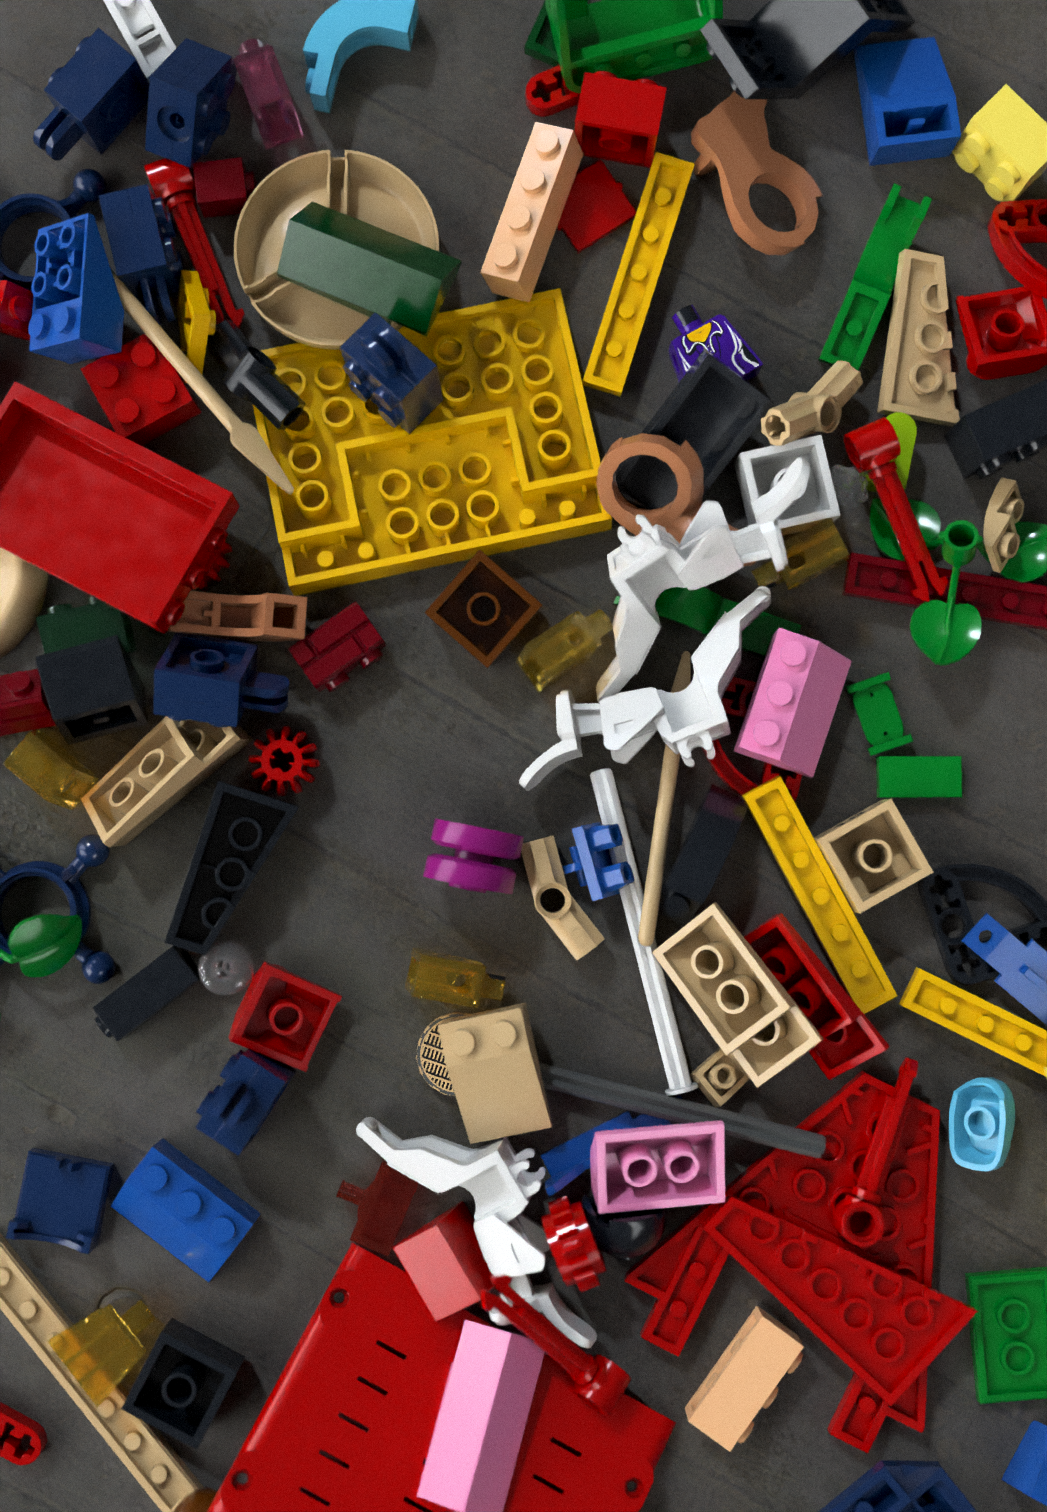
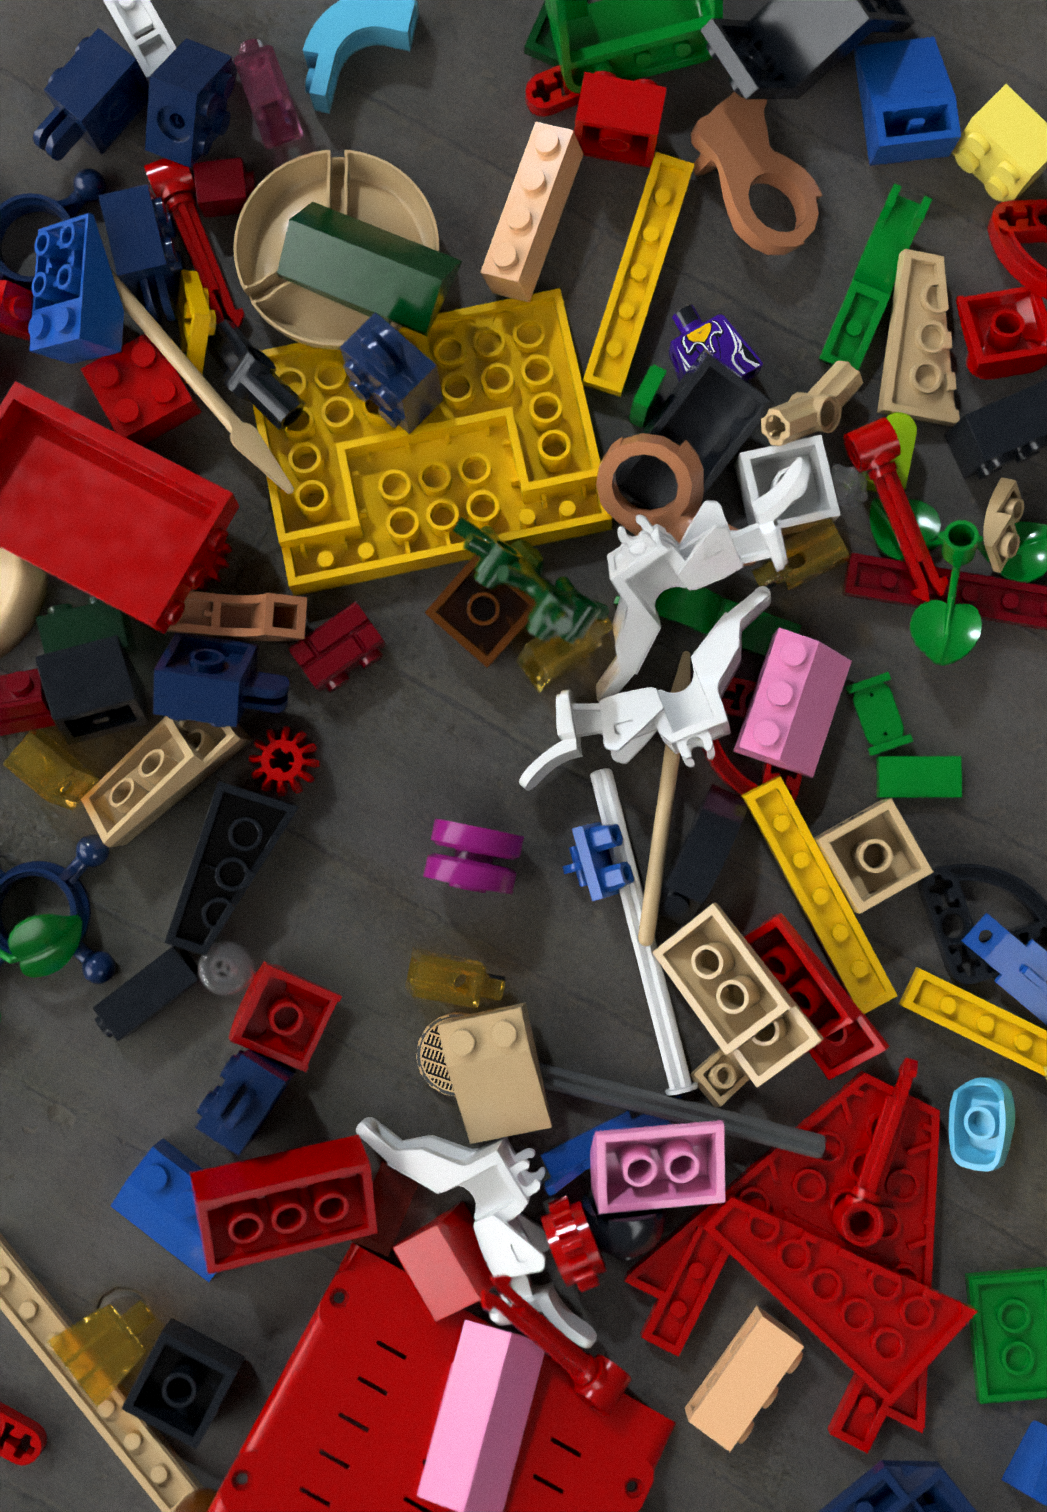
(62, 1200): dark blue piece -> none
(284, 1203): none -> red slope
(558, 608): none -> dark green plant
(570, 922): tan piece -> none
(594, 207): red piece -> none
(647, 395): none -> green tile

